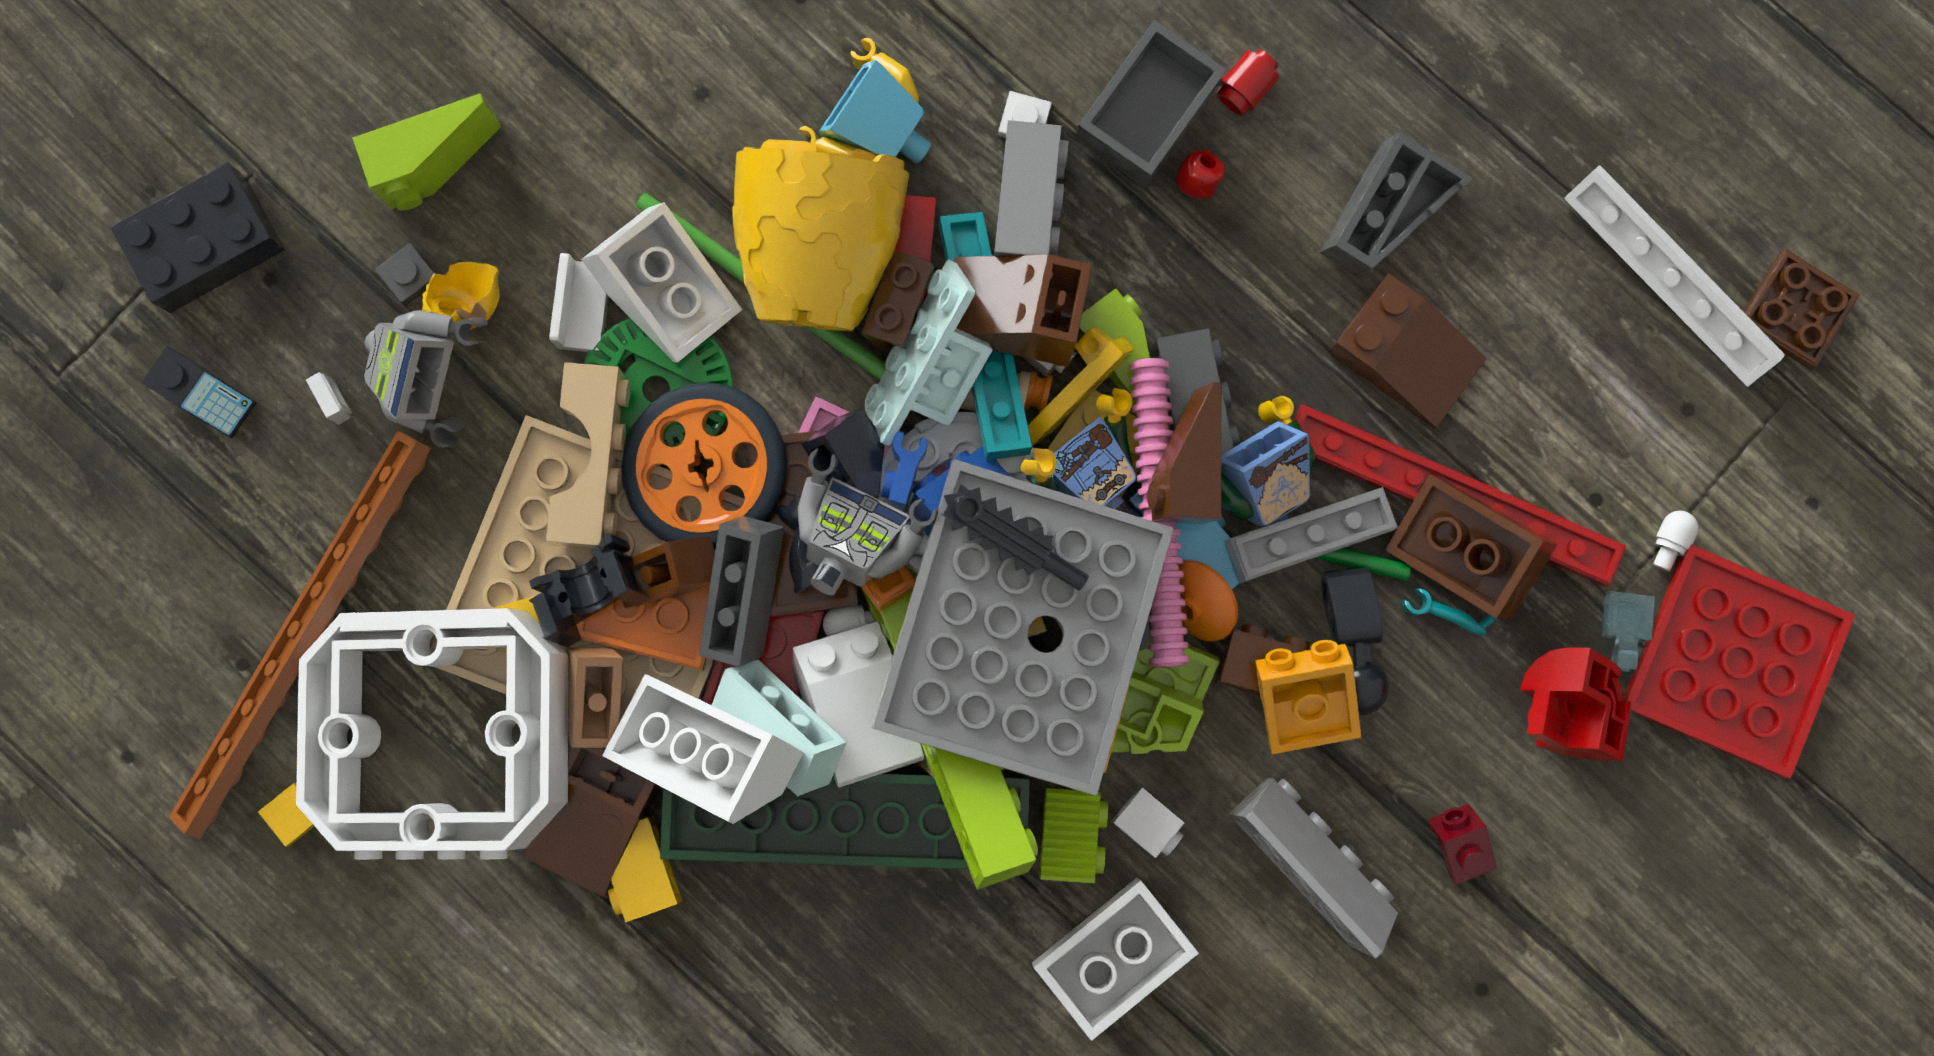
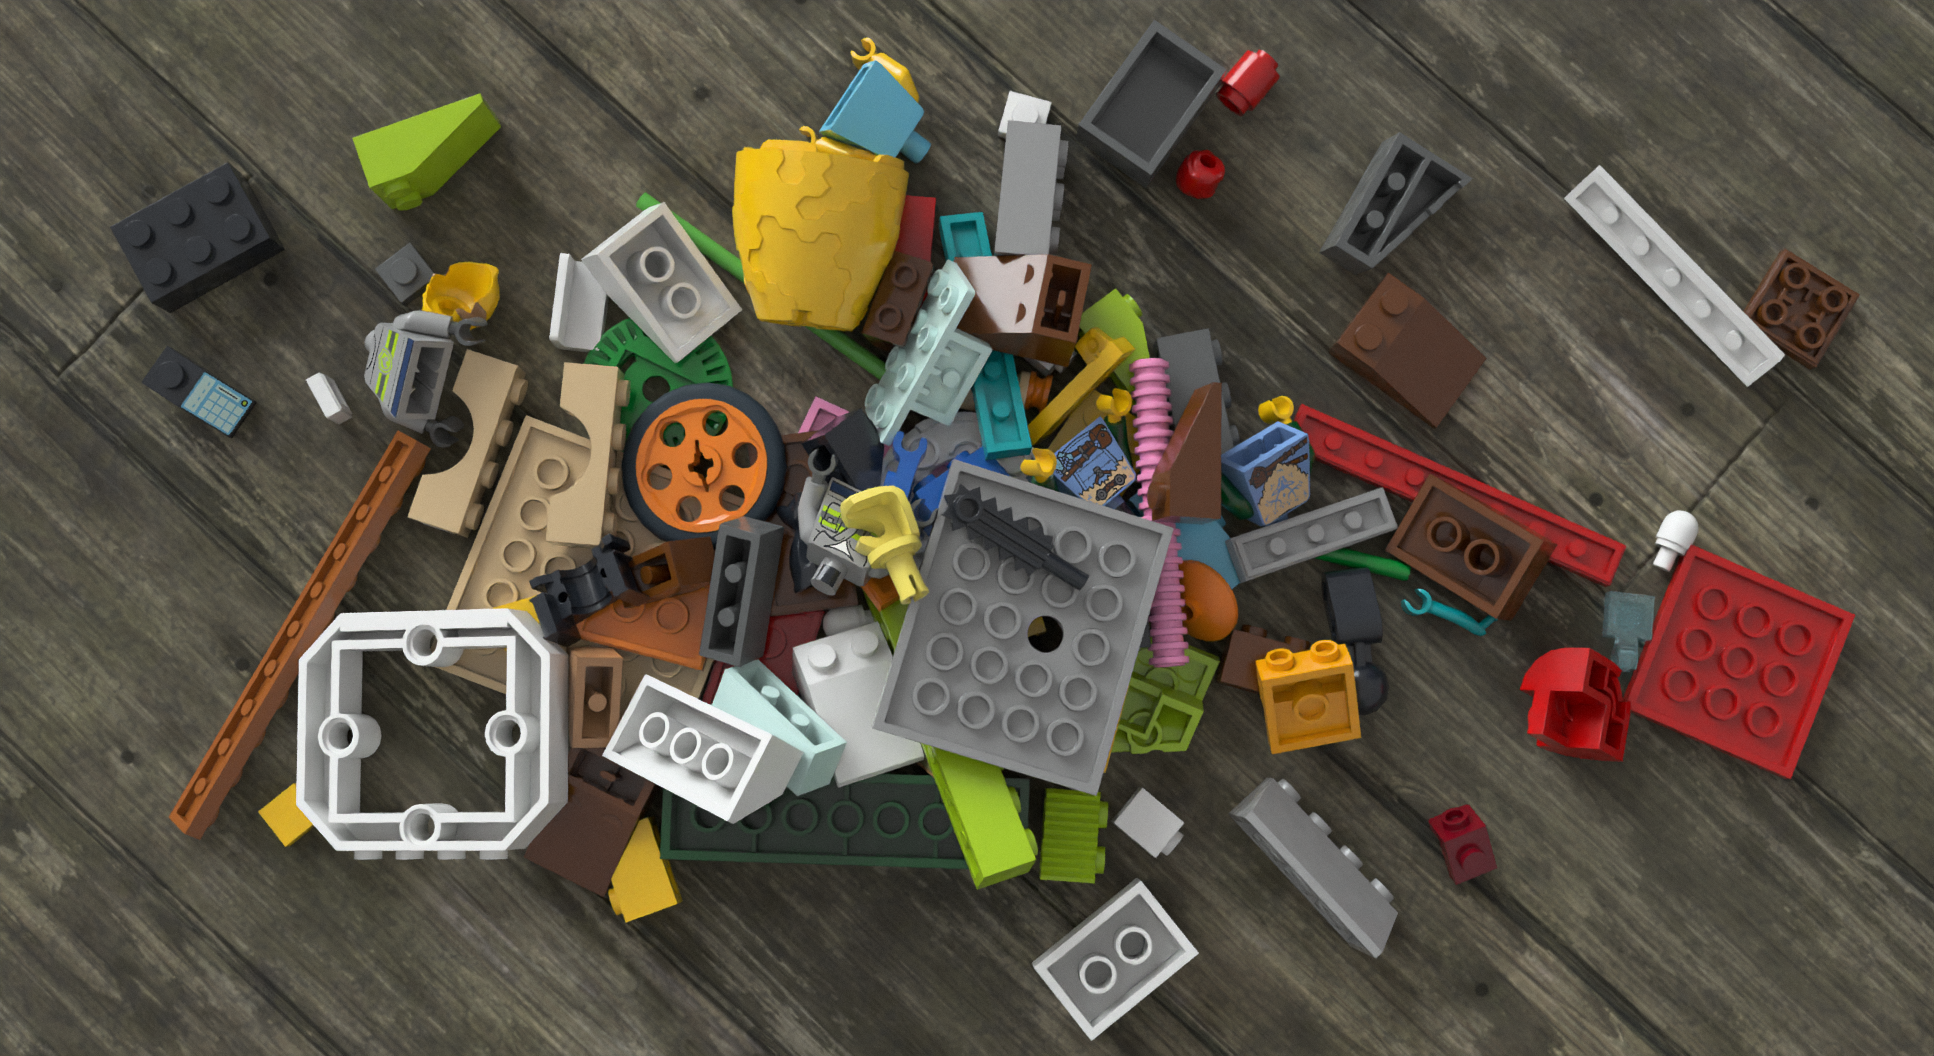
(454, 496): none -> tan arch
(891, 518): none -> light yellow piece

